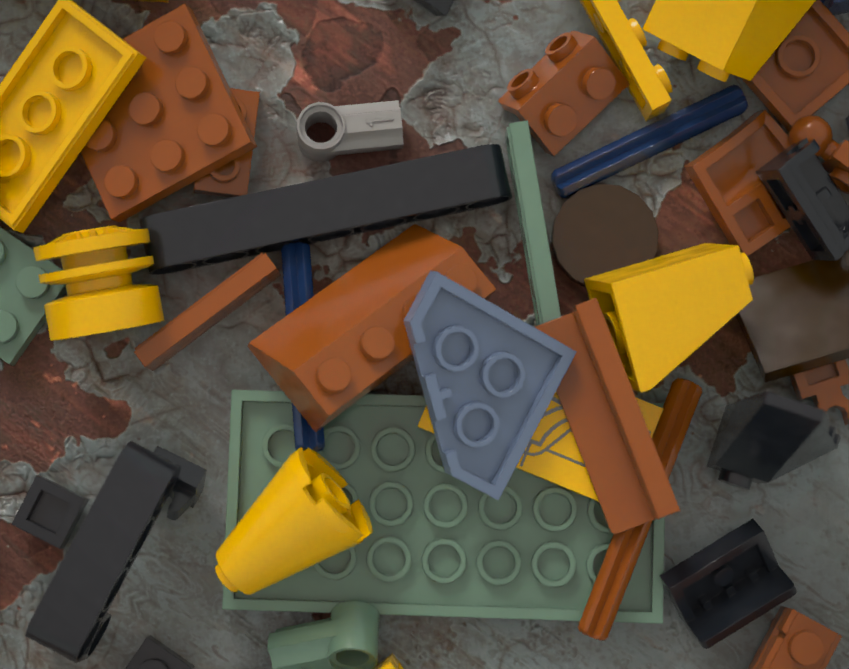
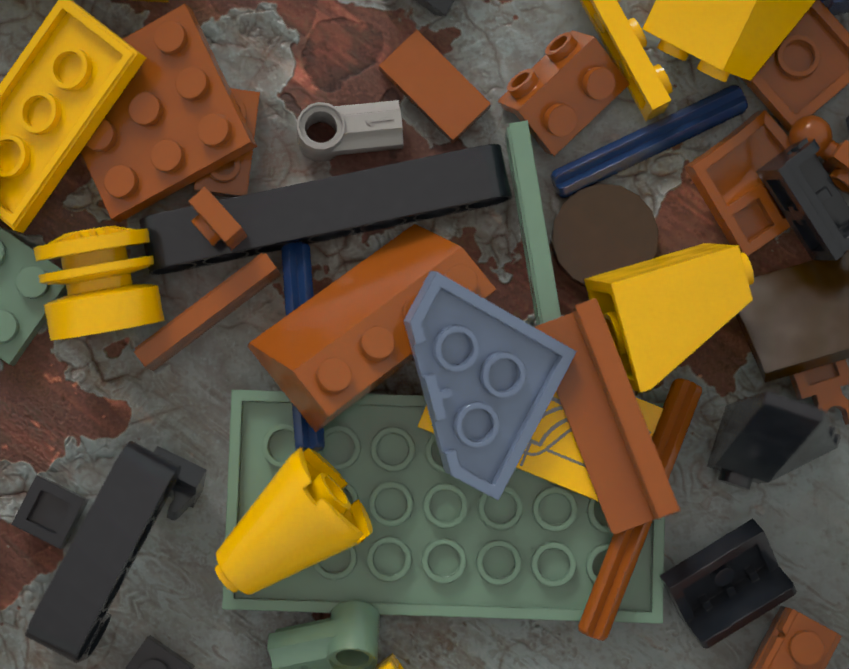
(215, 221): none -> dark orange plate
(434, 86): none -> dark orange tile

